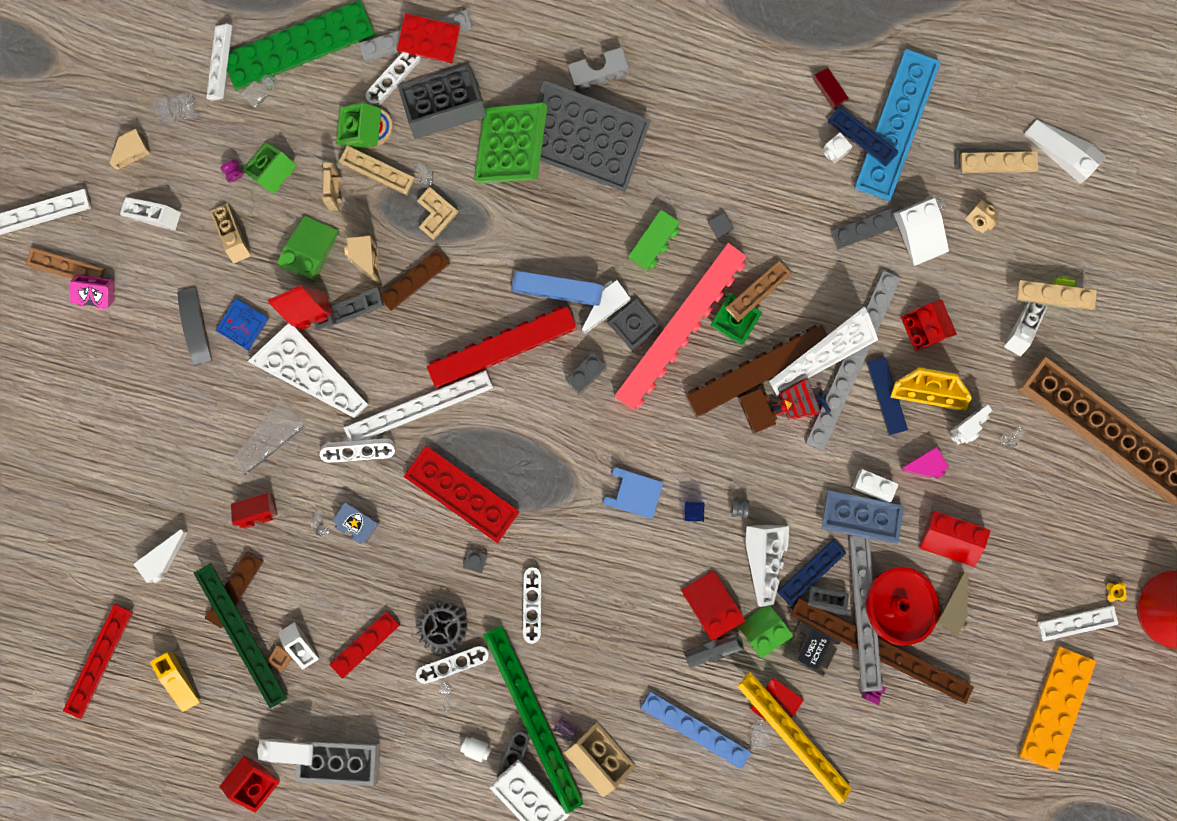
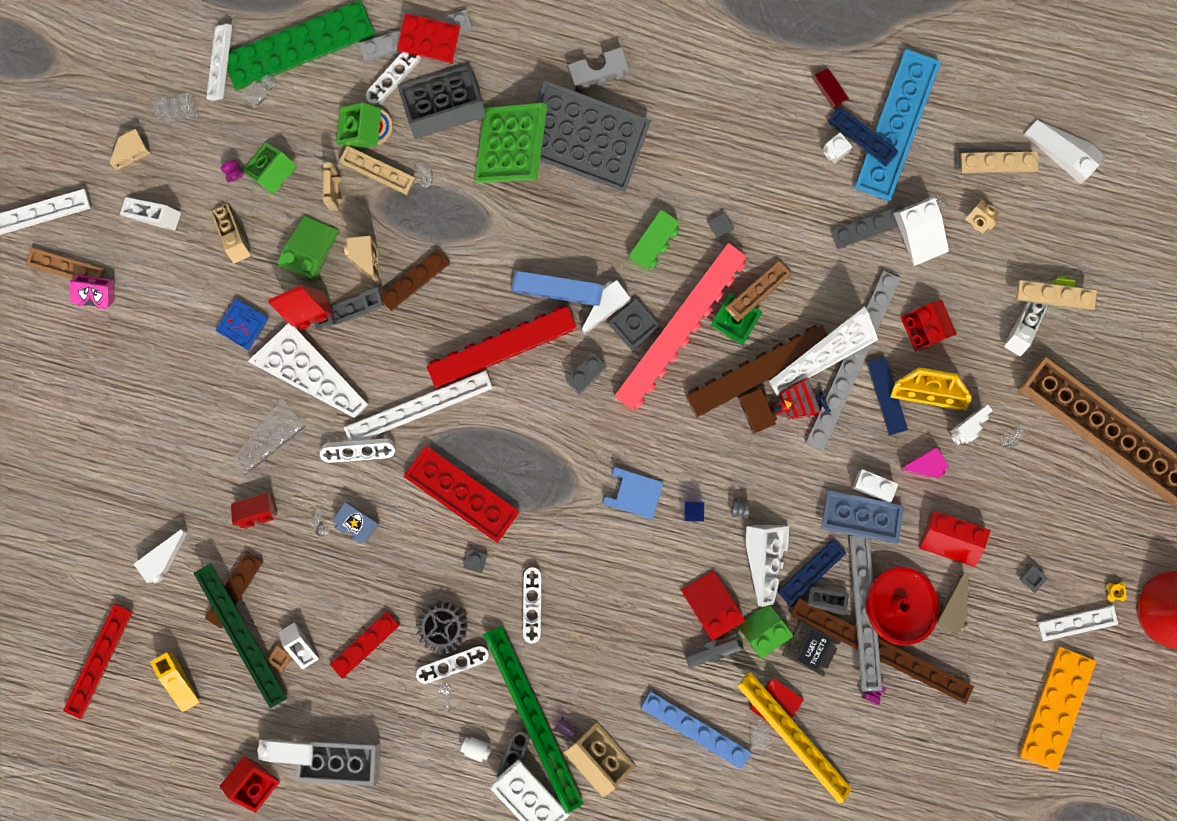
(193, 326): dark grey slope -> none
(440, 216): tan plate -> none
(1033, 578): none -> dark grey plate

